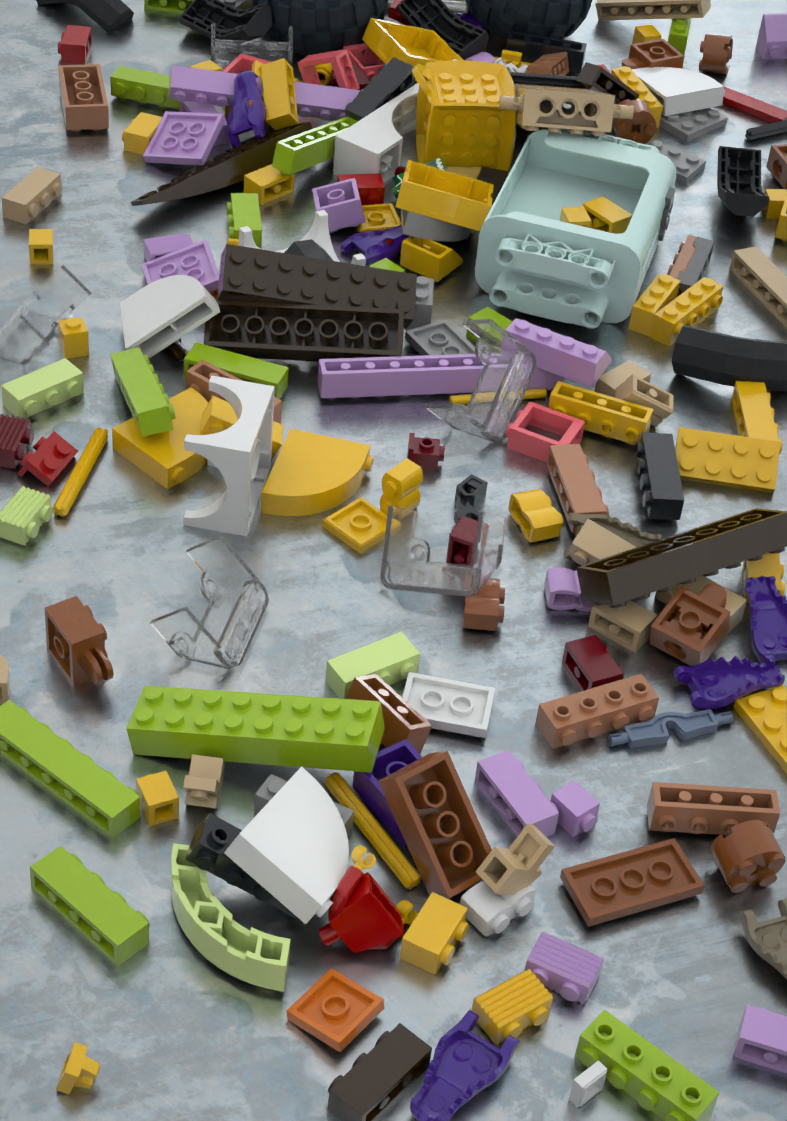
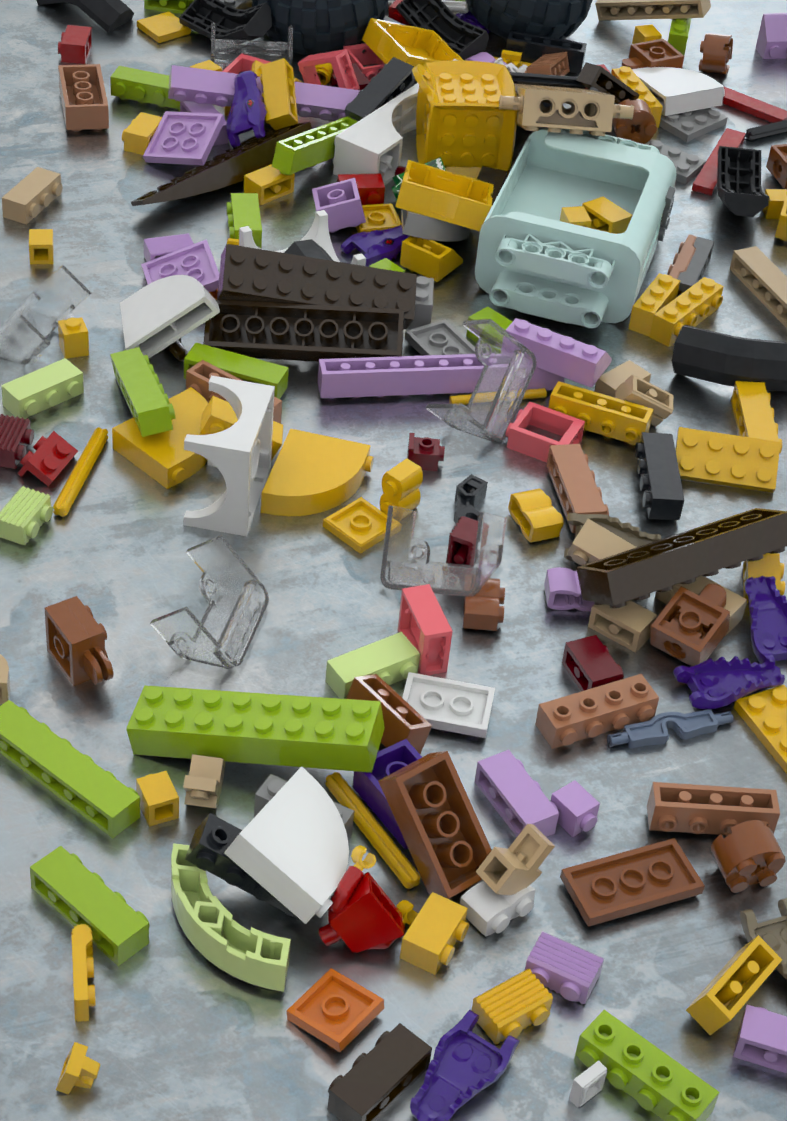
(82, 969): none -> yellow hinge
(163, 27): none -> yellow tile
(425, 628): none -> coral window
(707, 178): none -> tile
(734, 985): none -> yellow brick

